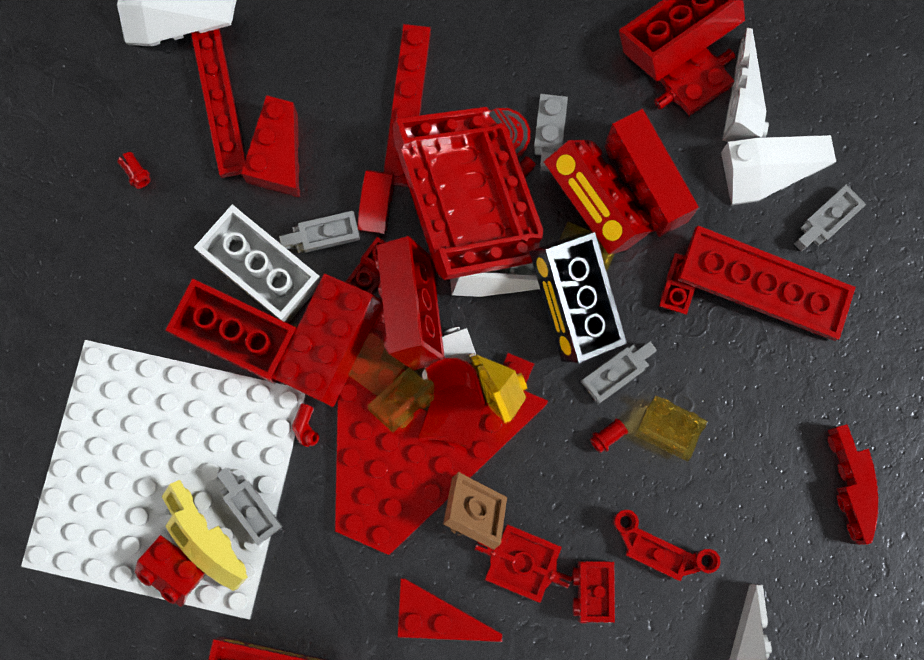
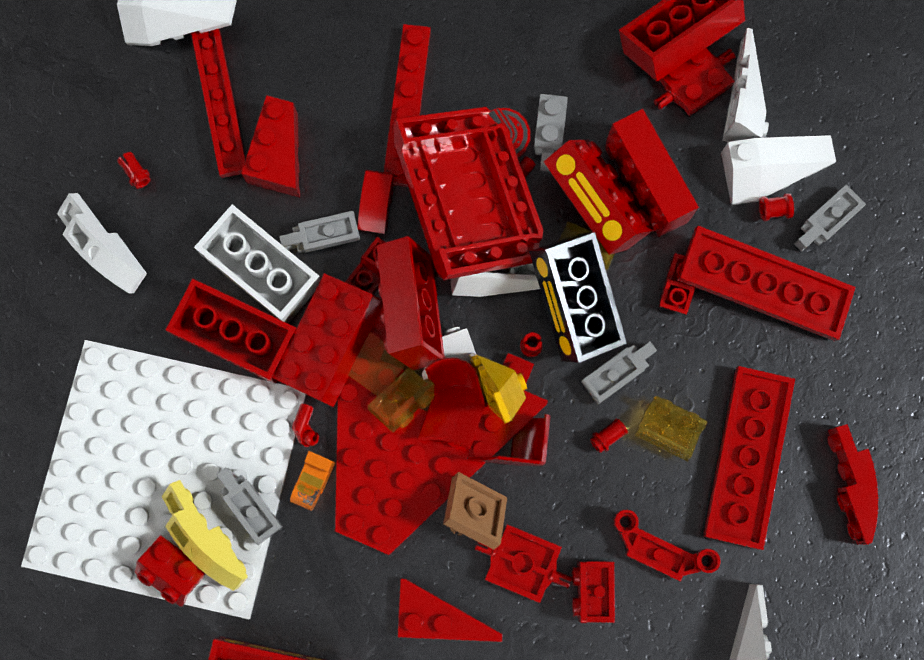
(100, 249): none -> white slope
(312, 480): none -> orange leg
(528, 445): none -> red piece
(531, 351): none -> red pin
(749, 458): none -> red plate
(776, 207): none -> red bush

